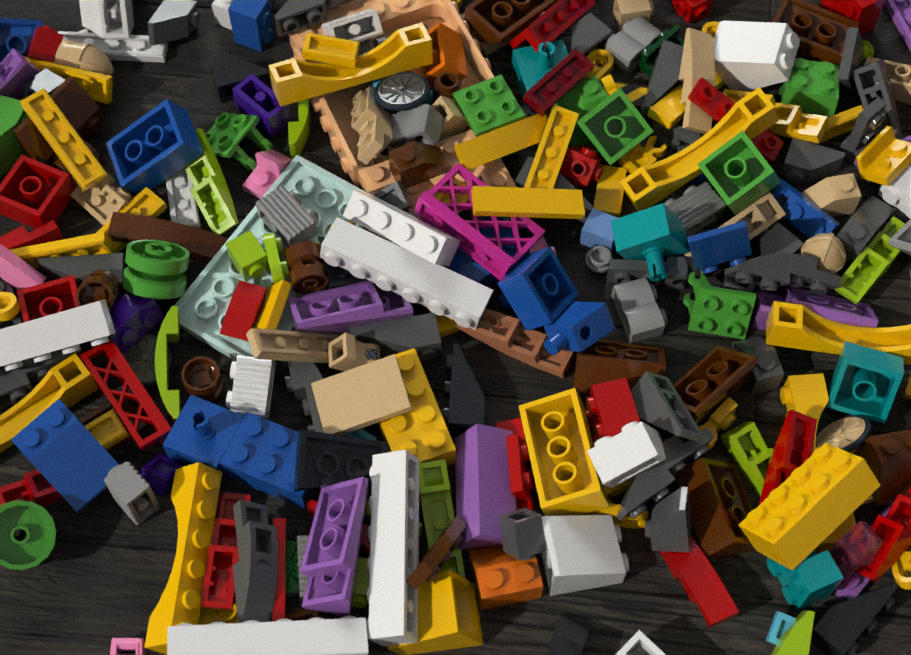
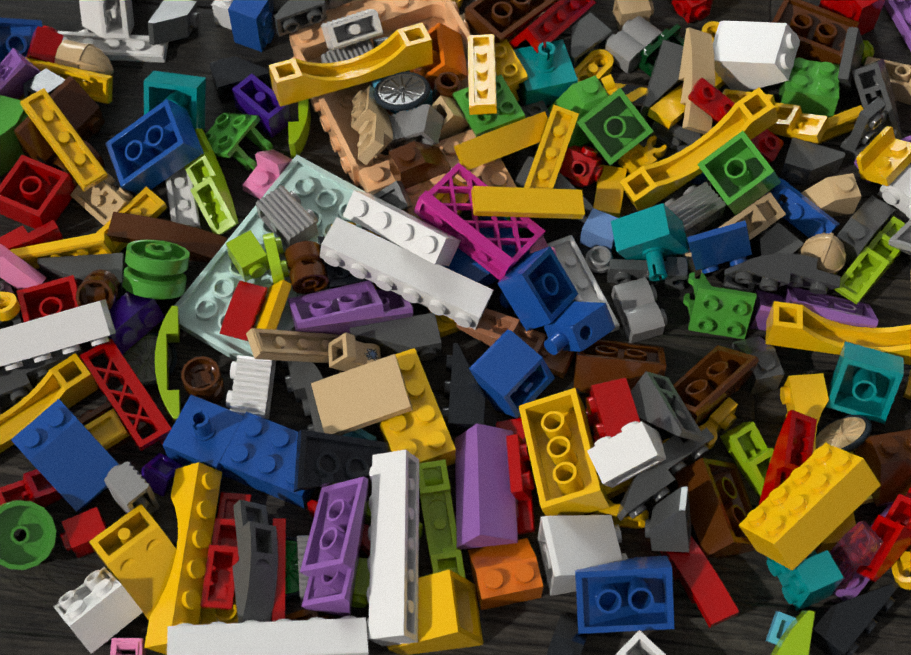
(81, 530): none -> red brick
(97, 609): none -> white slope
(137, 556): none -> yellow slope
(179, 88): none -> teal brick
(330, 50): yellow tile -> none
(438, 554): reddish brown plate -> none
(482, 74): none -> yellow tile
(509, 66): none -> yellow bracket
(511, 374): none -> blue slope
(522, 534): dark grey brick -> none
(558, 82): dark red plate -> none
(580, 273): none -> white tile
(625, 596): none -> blue slope

